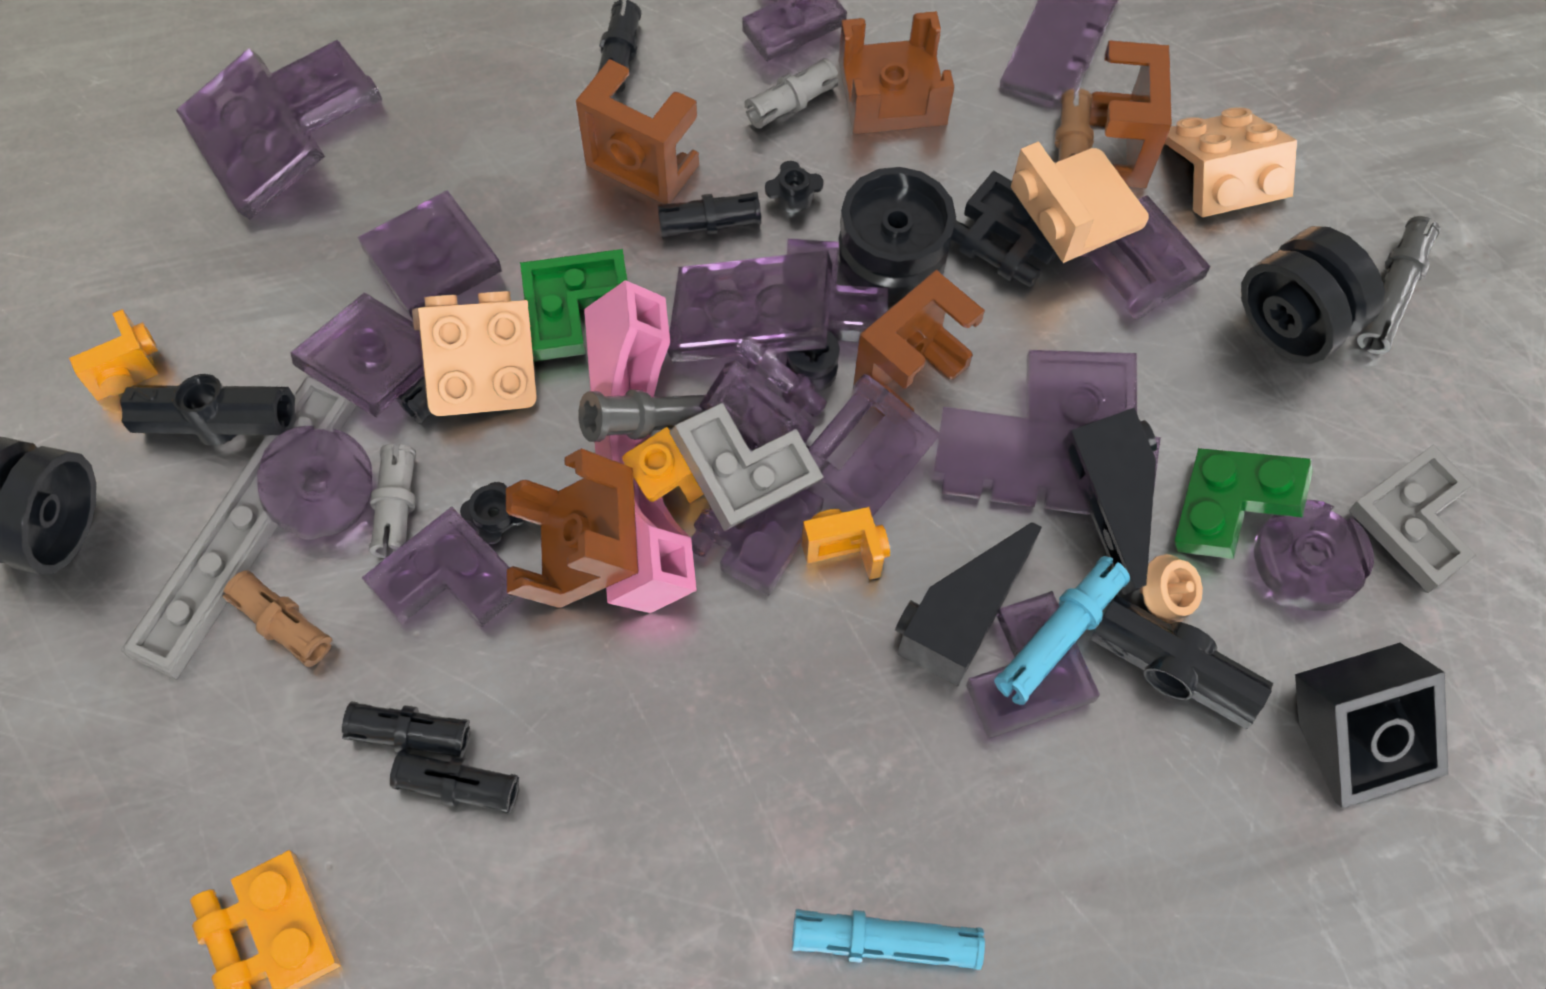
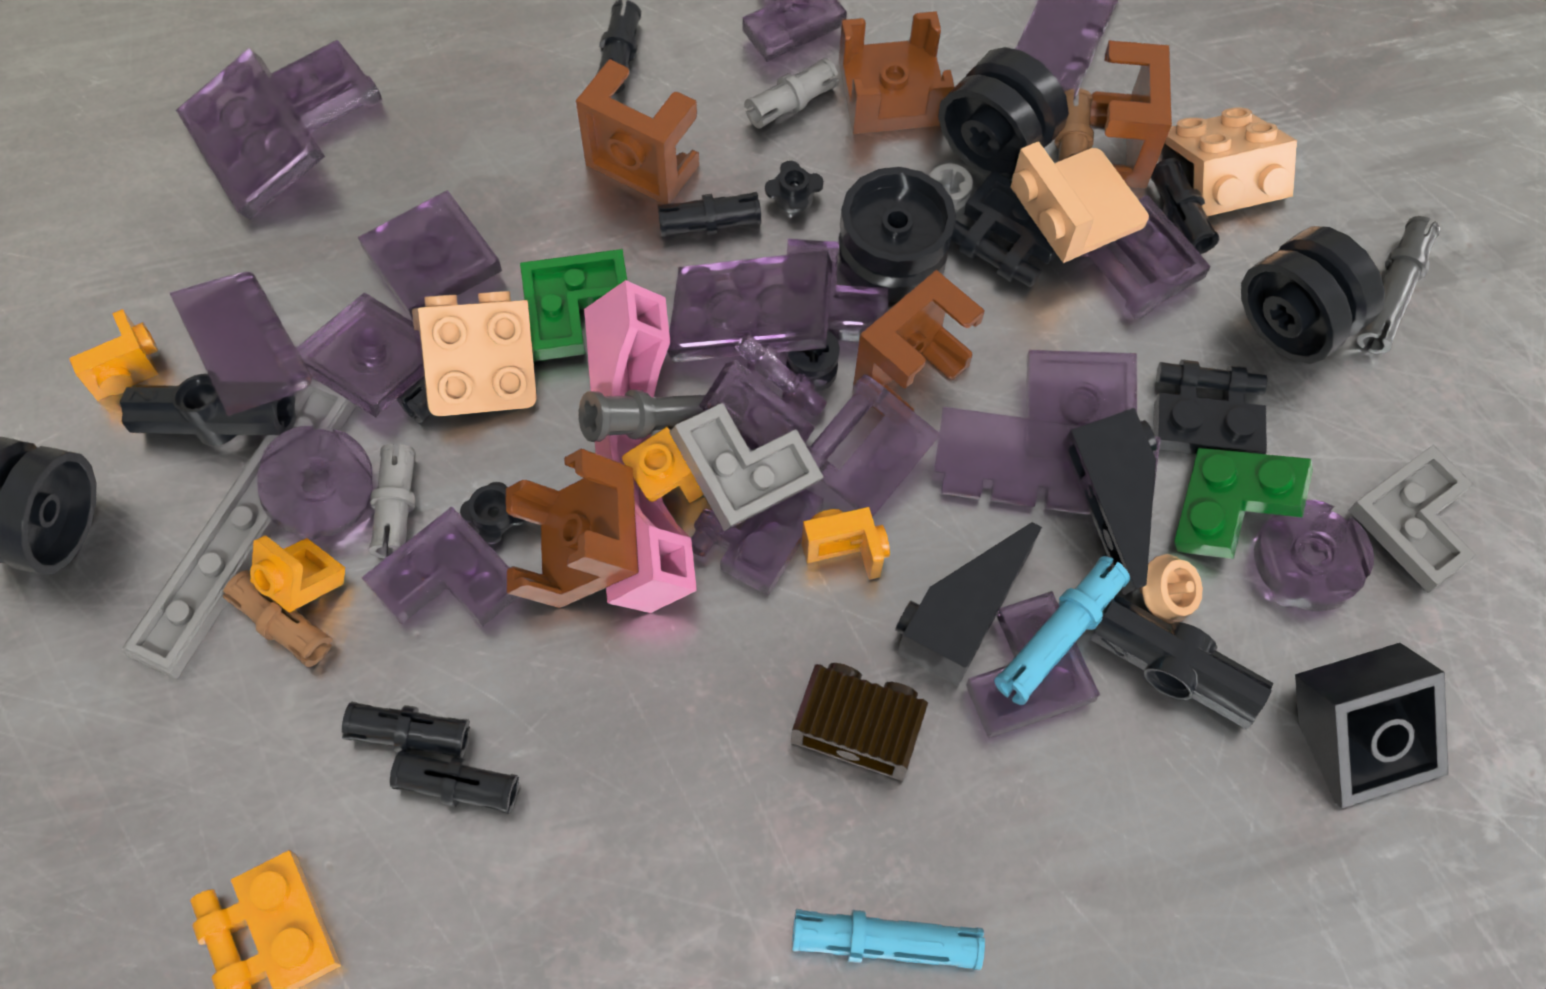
(241, 342): none -> clear purple windscreen
(293, 573): none -> light orange bracket
(859, 720): none -> dark brown brick
(955, 177): none -> light grey bush
(1002, 108): none -> black wheel
(1184, 205): none -> black pin
(1206, 423): none -> black plate

